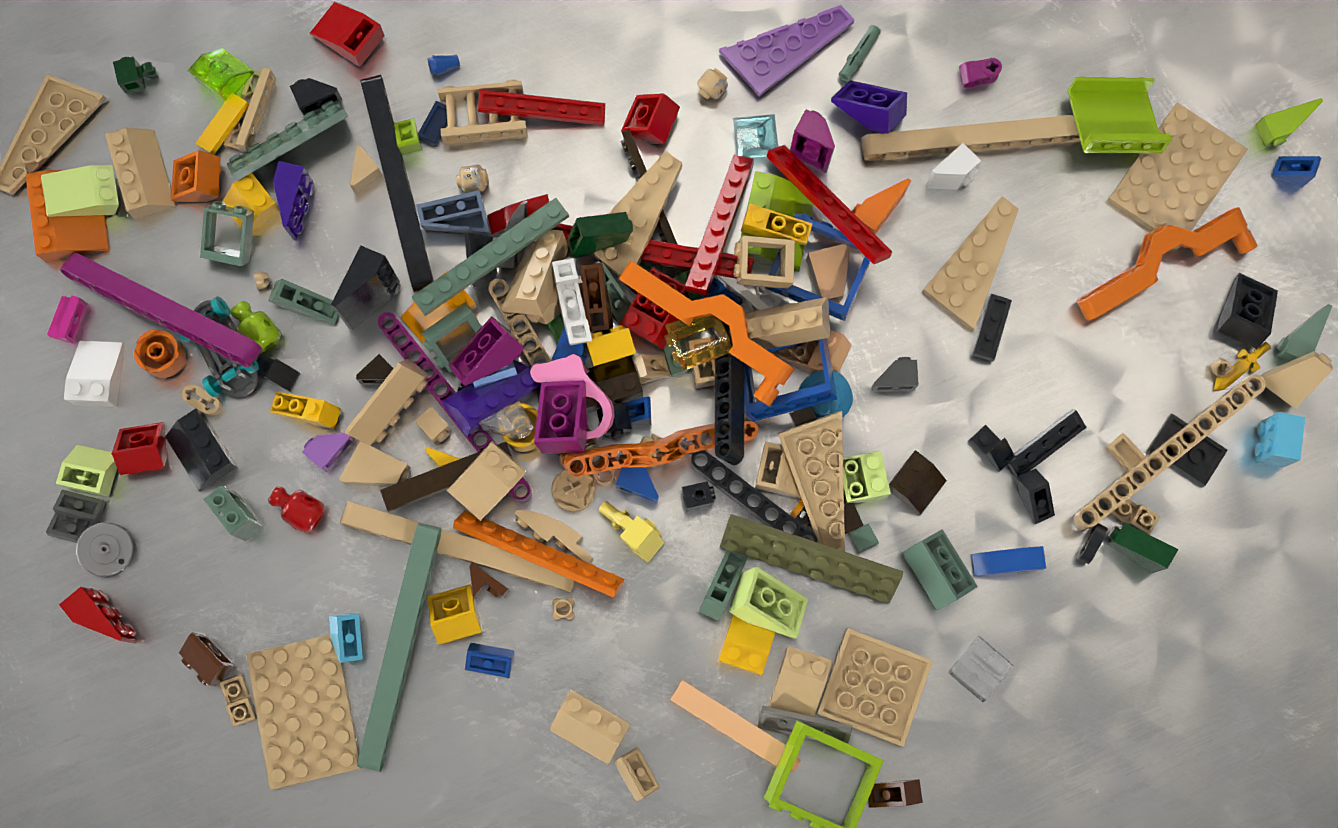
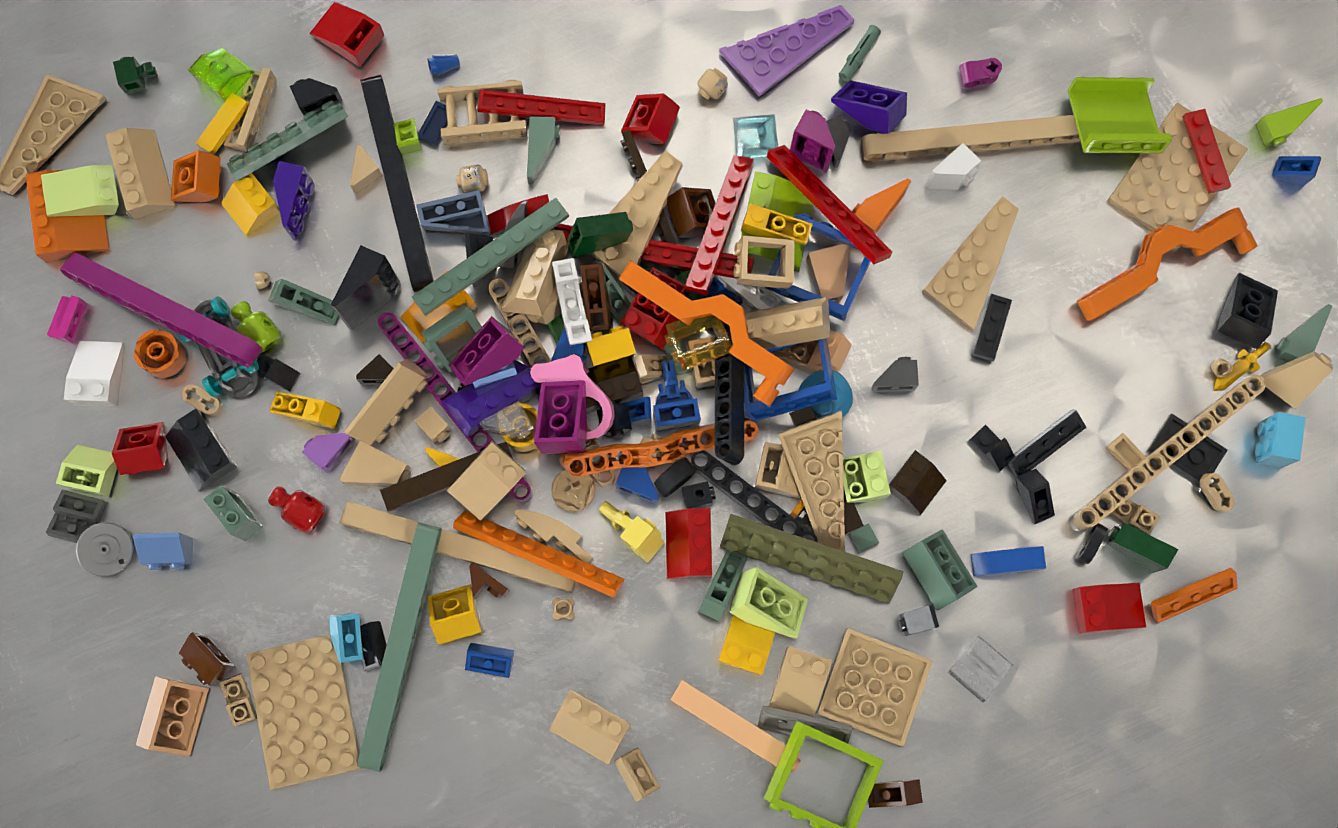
(91, 610): red slope -> none
(163, 550): none -> medium blue slope
(172, 716): none -> light nougat slope
(220, 254): sand green window -> none
(372, 645): none -> black slope
(541, 143): none -> sand green slope
(675, 477): none -> black tyre
(676, 405): none -> blue brick
(688, 543): none -> red slope
(690, 210): none -> reddish brown slope
(840, 133): none -> black slope
(918, 620): none -> slope
(1109, 607): none -> red slope
(1194, 595): none -> orange plate
(1206, 151): none -> red plate
(1217, 492): none -> tan beam

